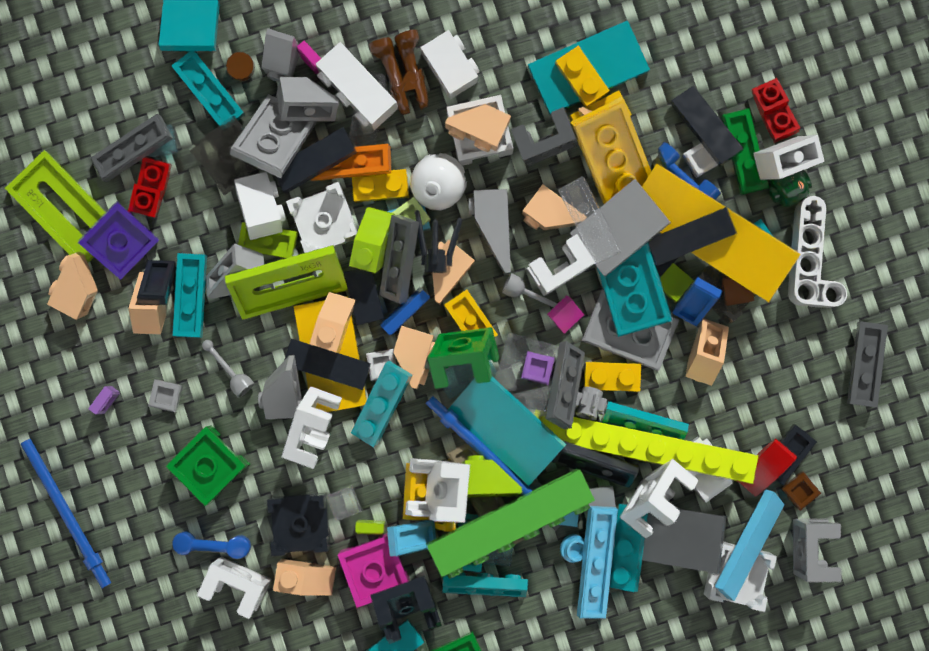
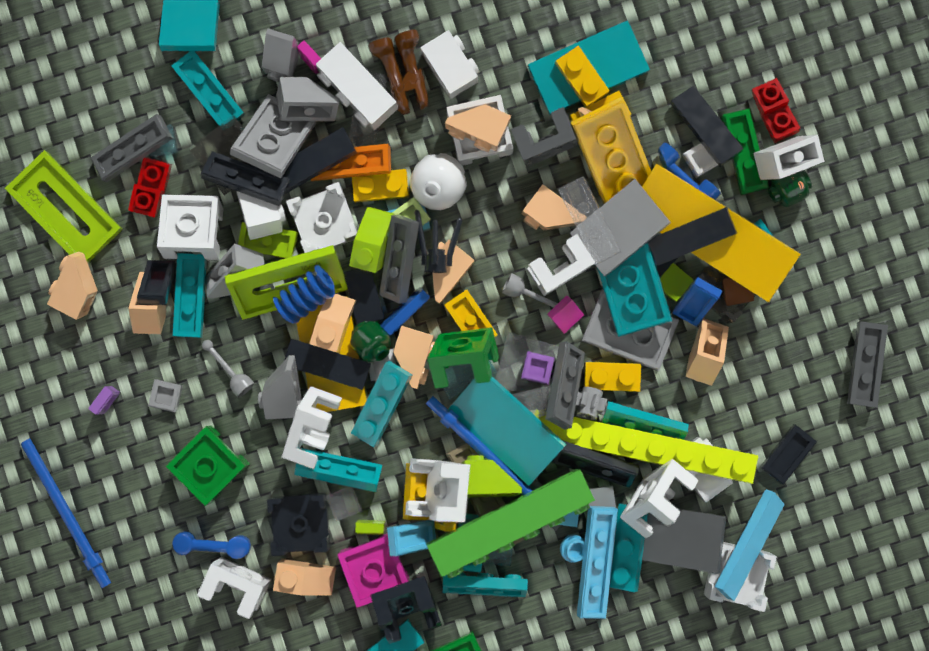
(118, 240): dark purple plate -> none
(189, 225): none -> white panel
(240, 66): reddish brown tile -> none
(245, 178): none -> black tile
(306, 297): none -> blue piece
(342, 471): none -> teal plate
(370, 341): none -> dark green head
(492, 220): light grey slope -> none
(770, 465): red slope -> none
(800, 491): reddish brown tile -> none
(806, 550): light grey panel -> none
(814, 253): white beam -> none

